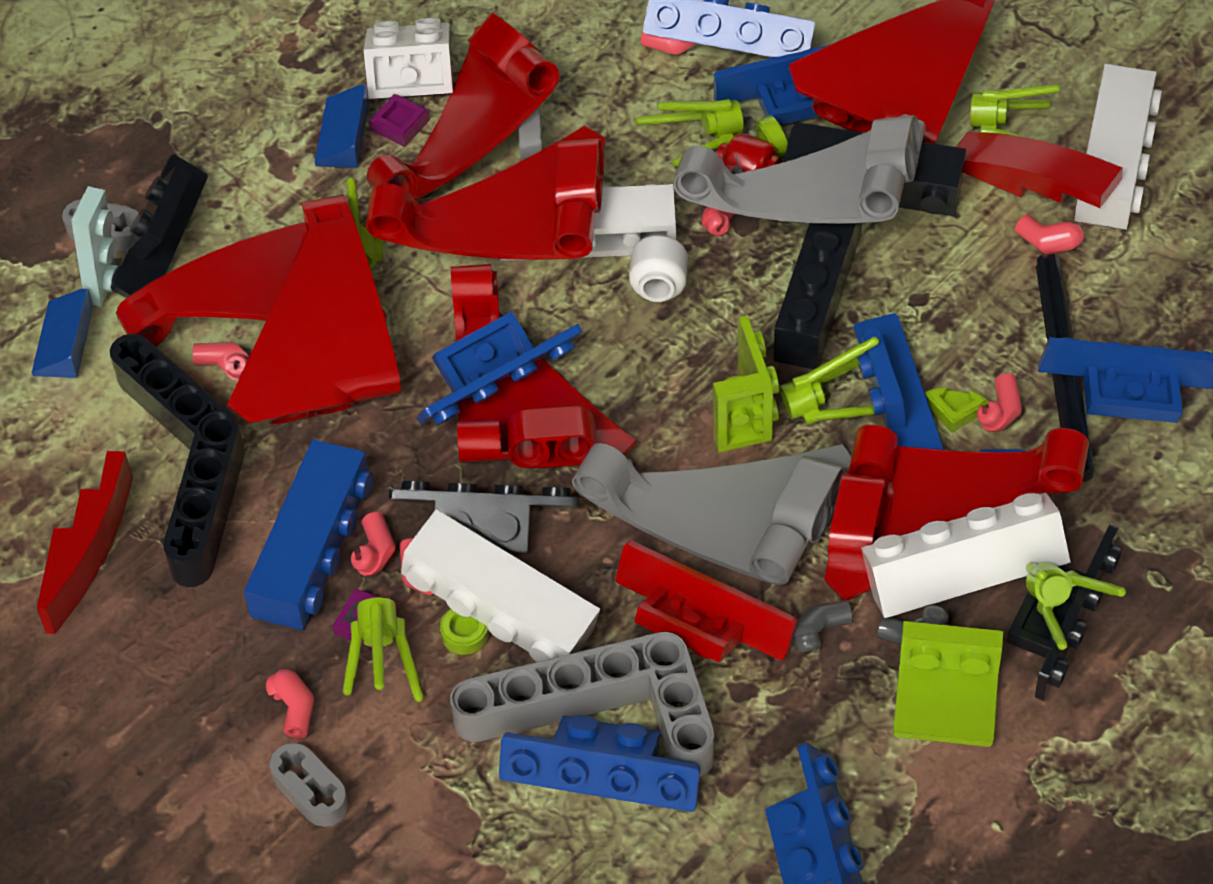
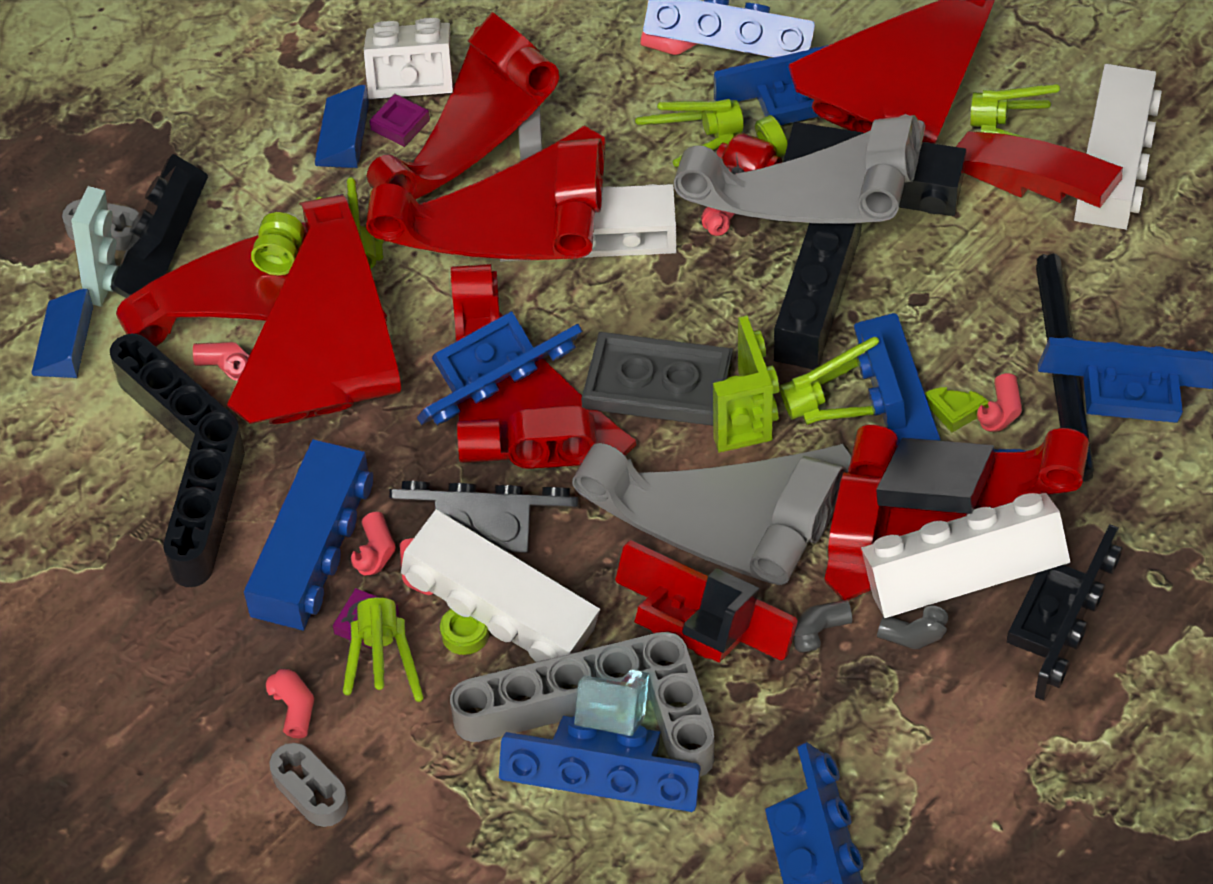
(80, 551): red slope -> none
(277, 243): none -> lime wheel
(612, 704): none -> clear light blue panel
(655, 377): none -> dark grey tile
(658, 268): white head -> none
(723, 611): none -> black panel
(936, 475): none -> black tile
(947, 684): lime bracket -> none
(1050, 238): coral arm -> none
(1053, 587): lime plant -> none

